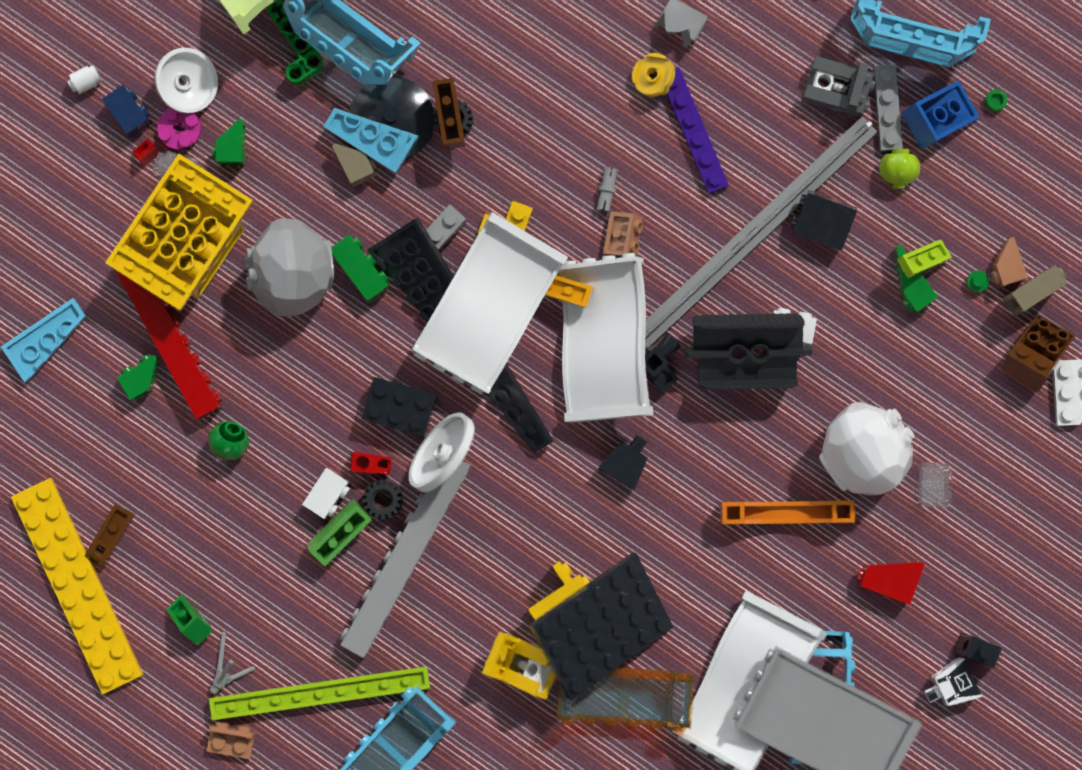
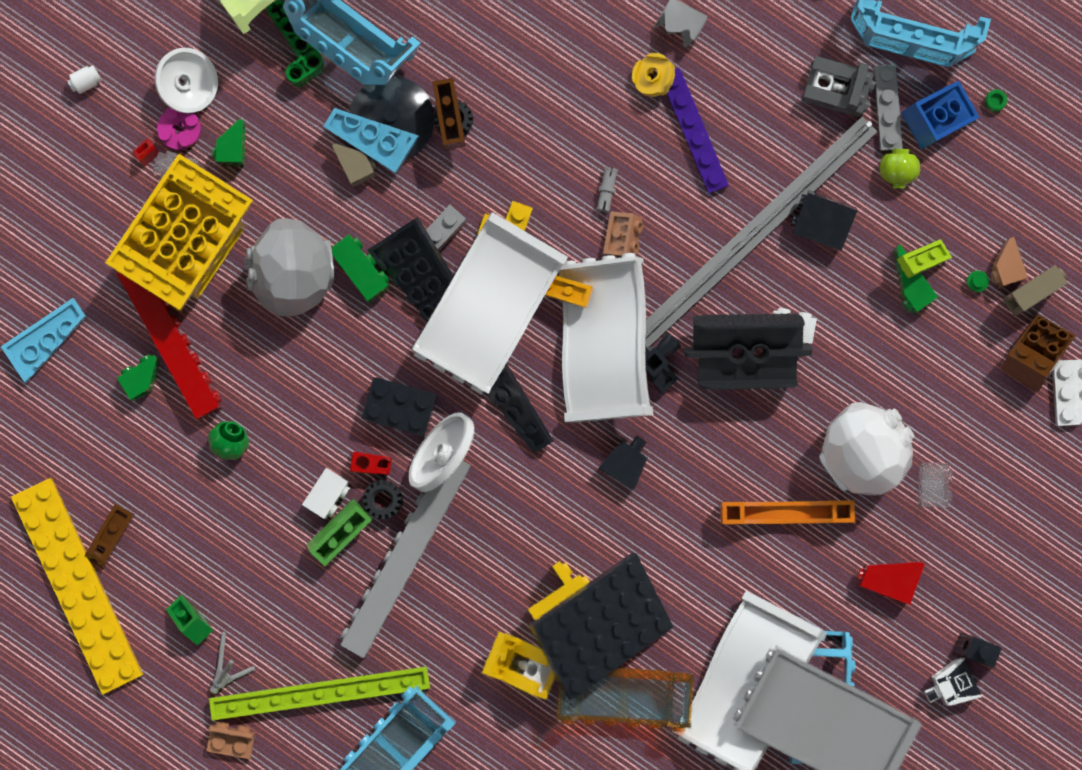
(127, 111): dark blue brick -> none

